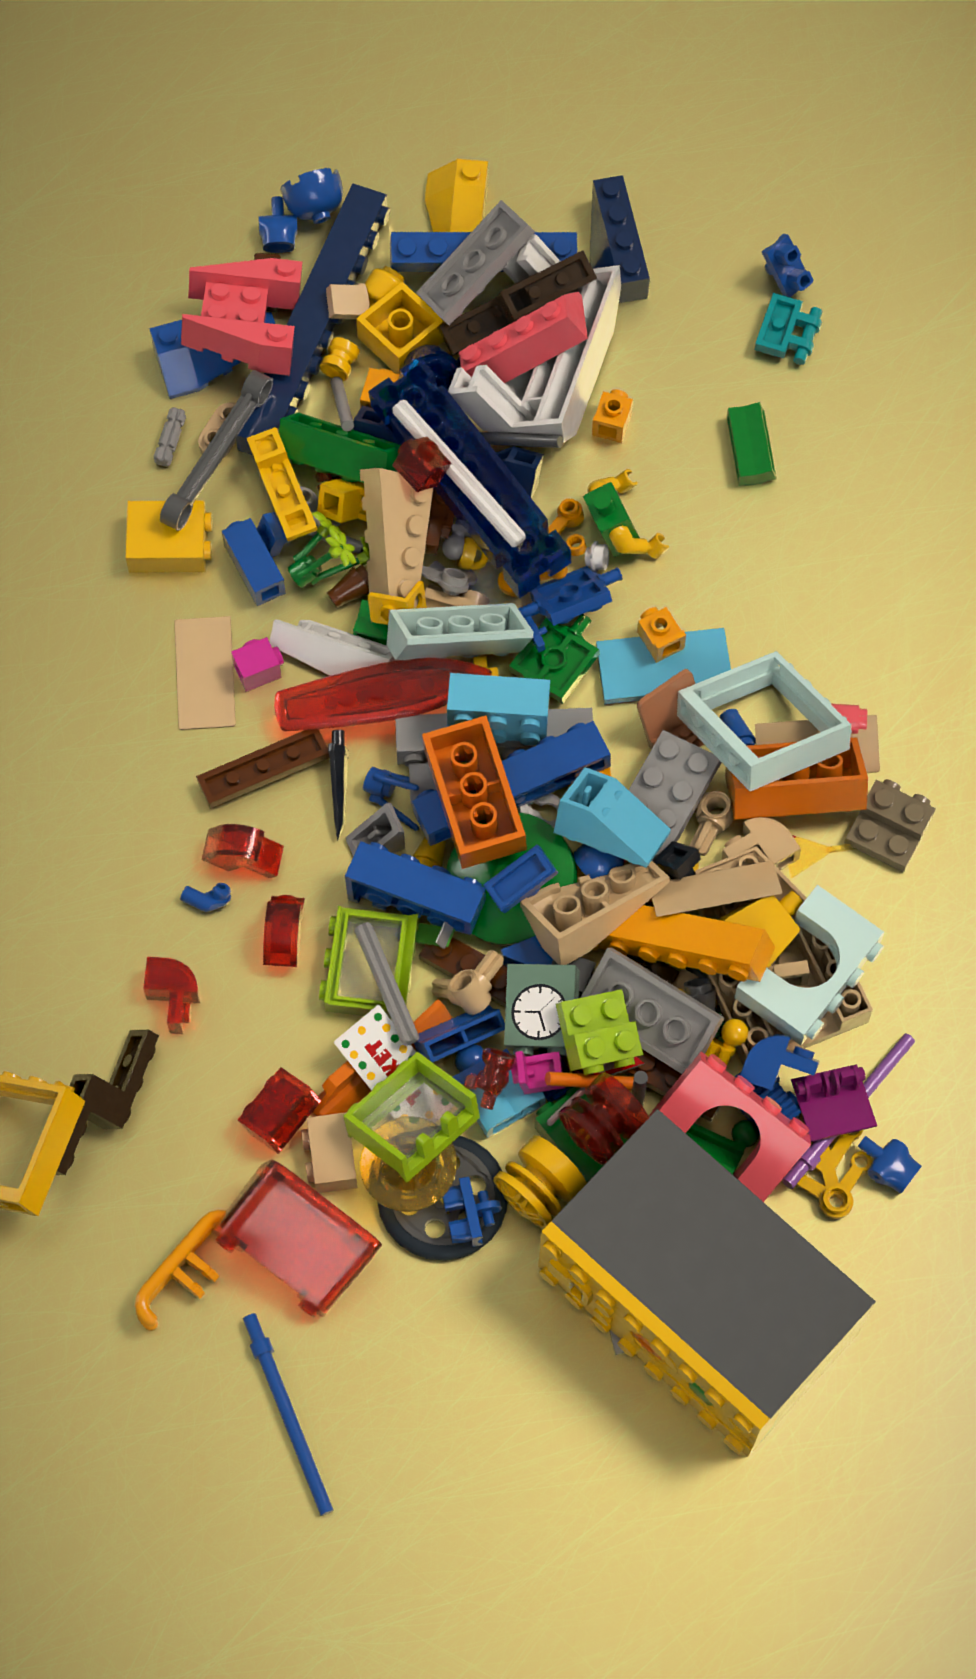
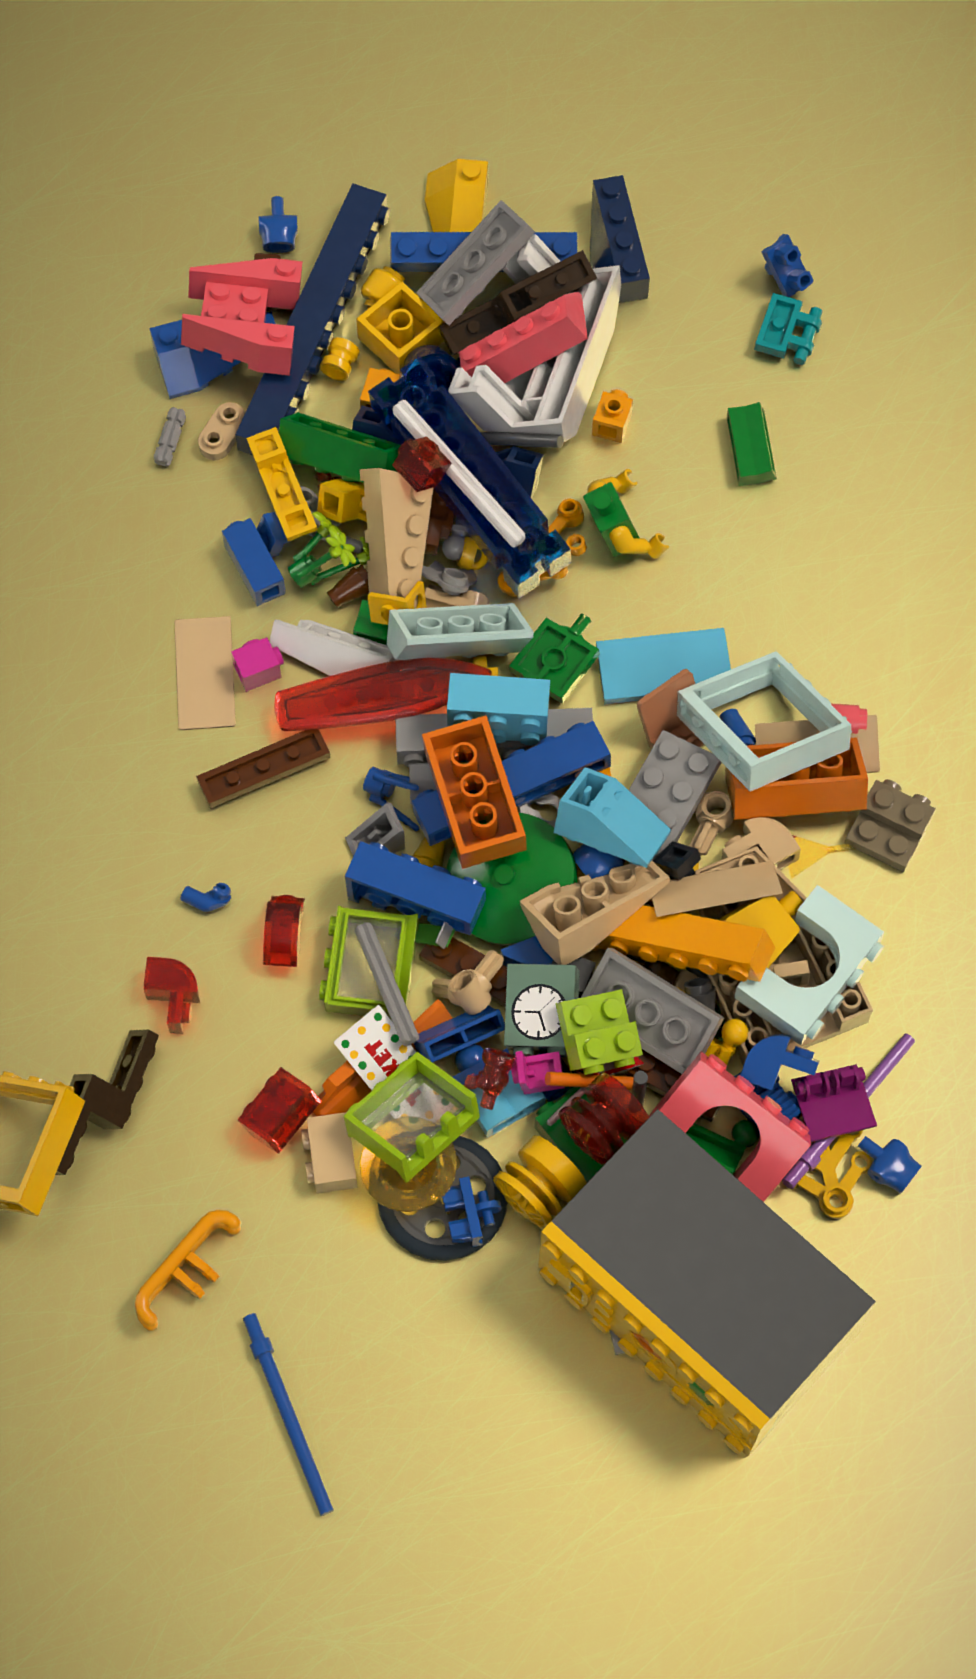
(160, 548): yellow brick -> none
(179, 506): dark grey piece -> none
(242, 846): clear red brick -> none
(297, 1236): clear red windscreen -> none
(314, 195): blue cylinder -> none
(338, 766): black bar -> none
(342, 404): light grey bar -> none
(347, 300): tan tile -> none
(521, 879): blue tile -> none
(537, 639): blue piece -> none
(572, 595): blue plate -> none
(597, 556): white plate -> none
(660, 642): light orange brick -> none

